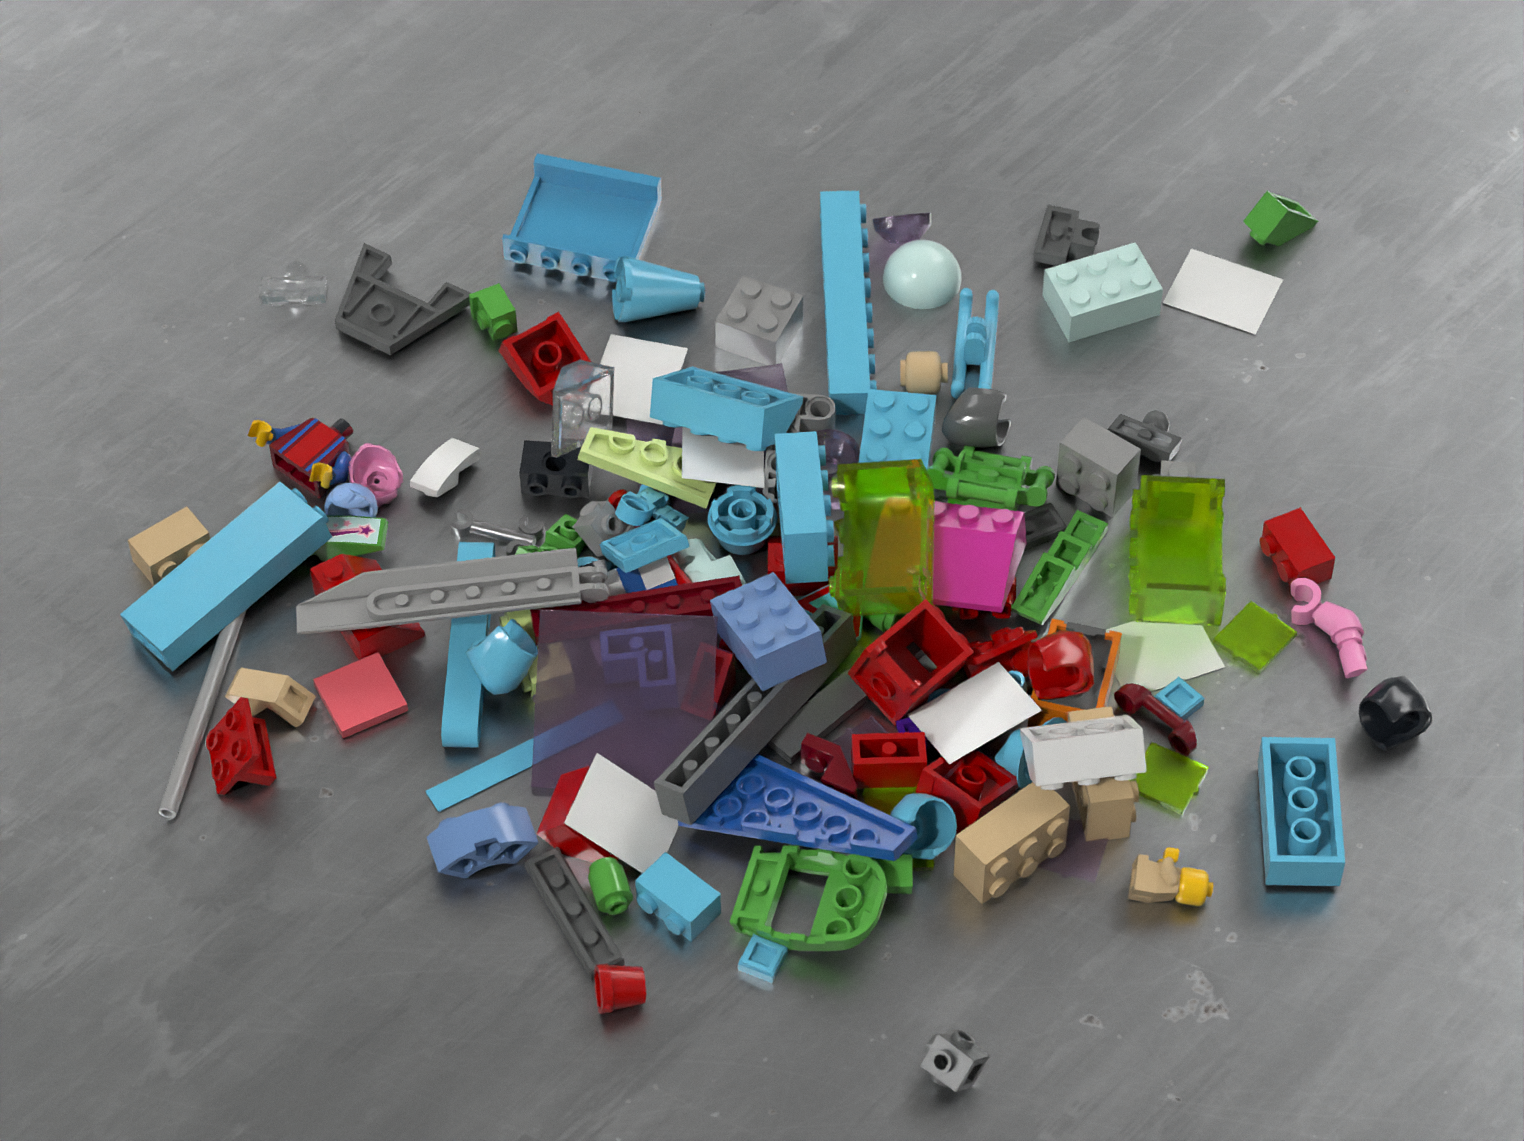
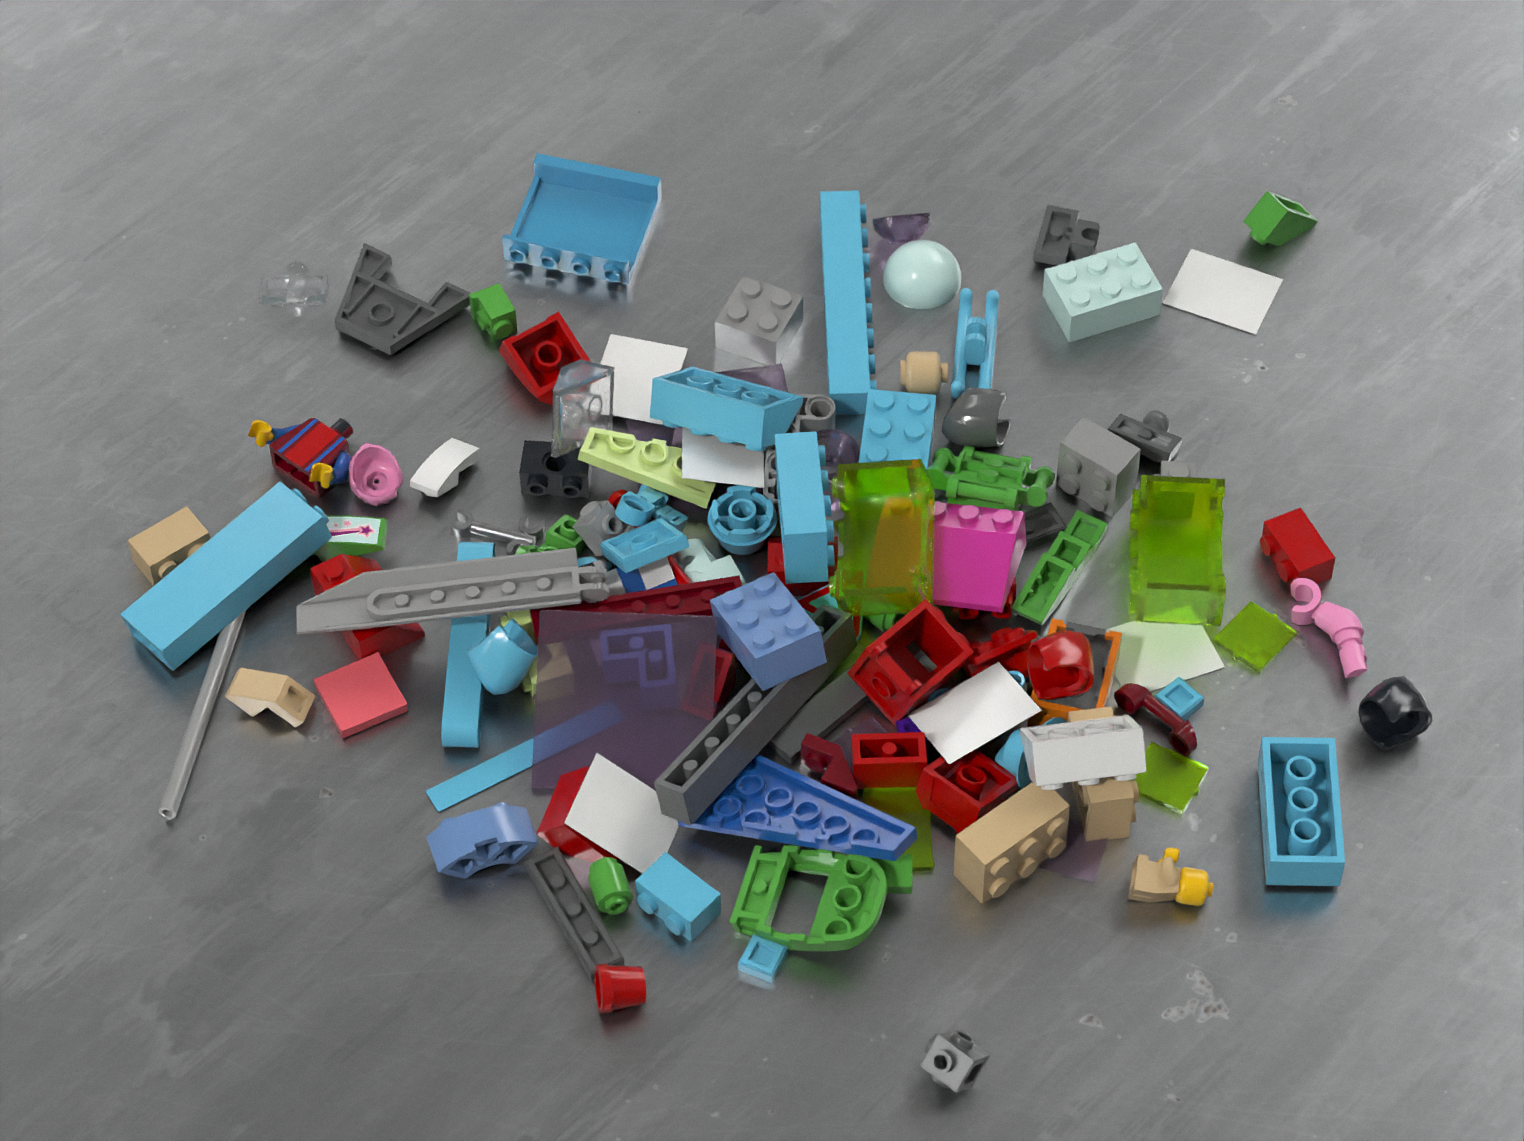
(240, 749): red bracket -> none
(351, 500): light blue hair -> none
(652, 290): medium azure cone -> none
(933, 821): medium azure piece -> none

